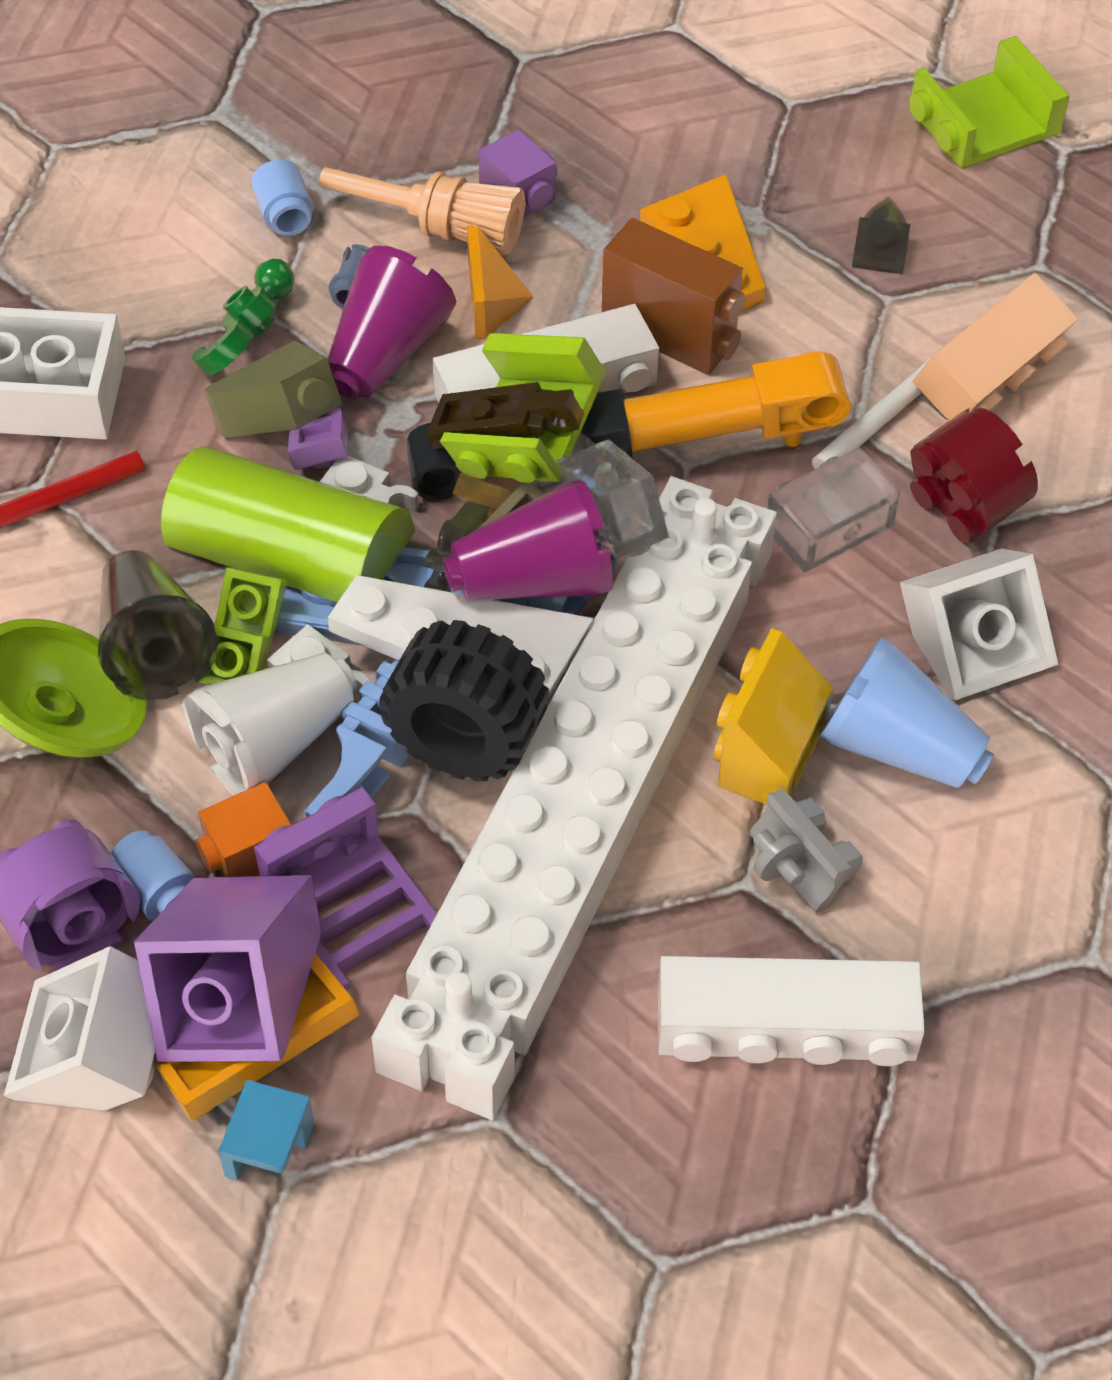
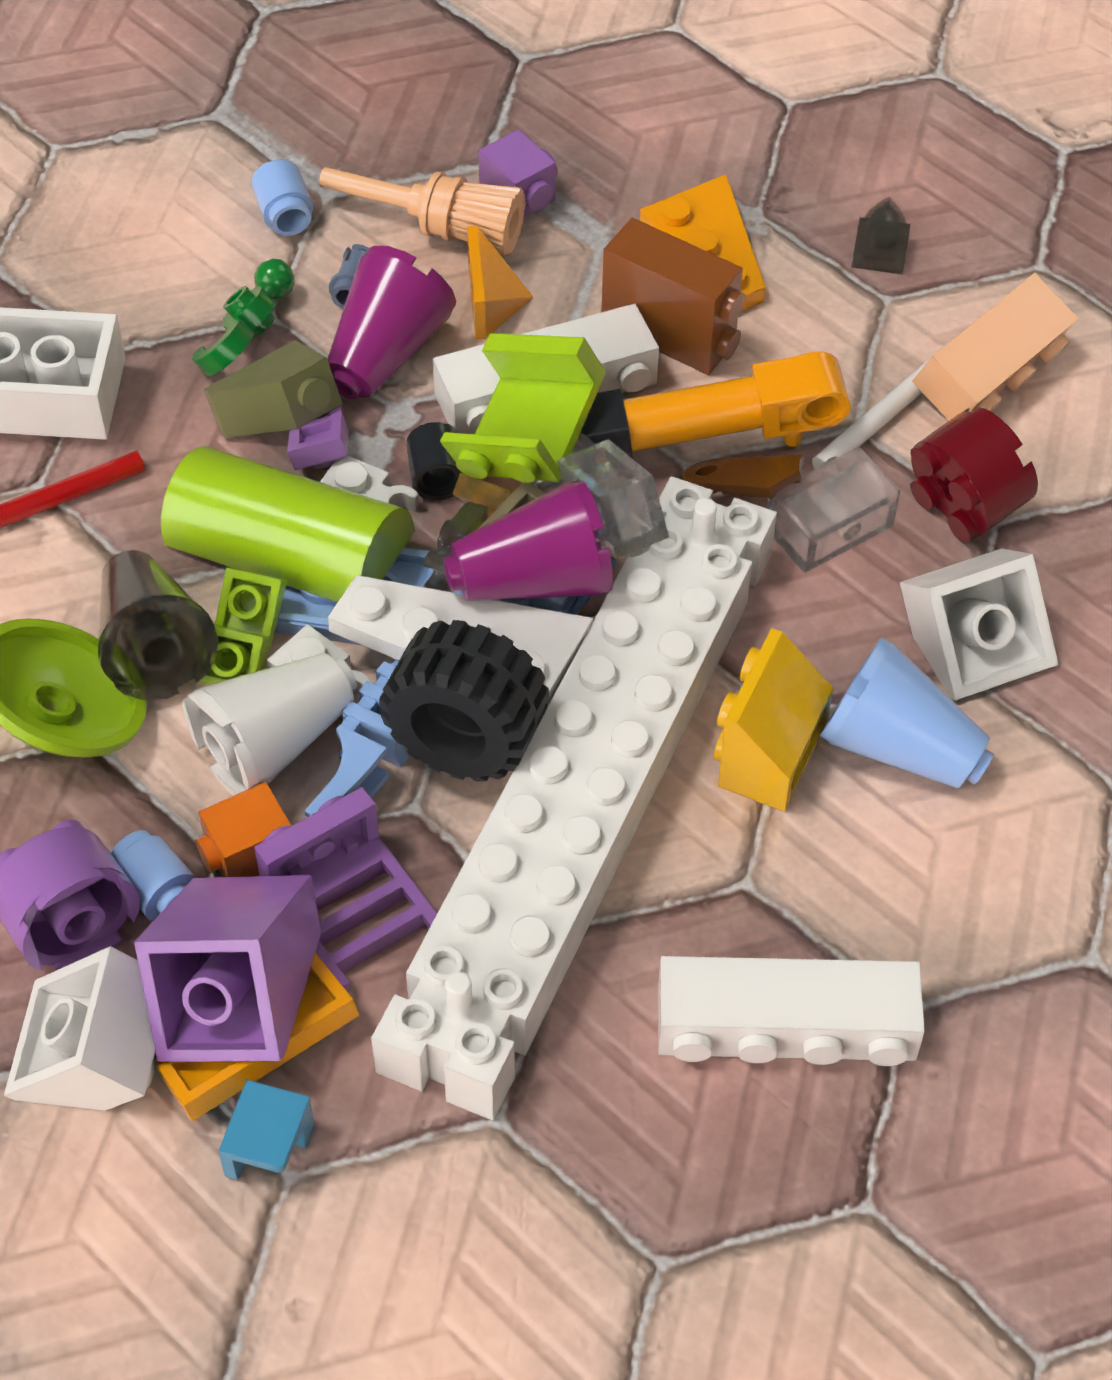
(505, 411): dark brown hinge -> none
(747, 475): none -> reddish brown piece
(799, 852): light grey hips -> none
(994, 111): lime panel -> none

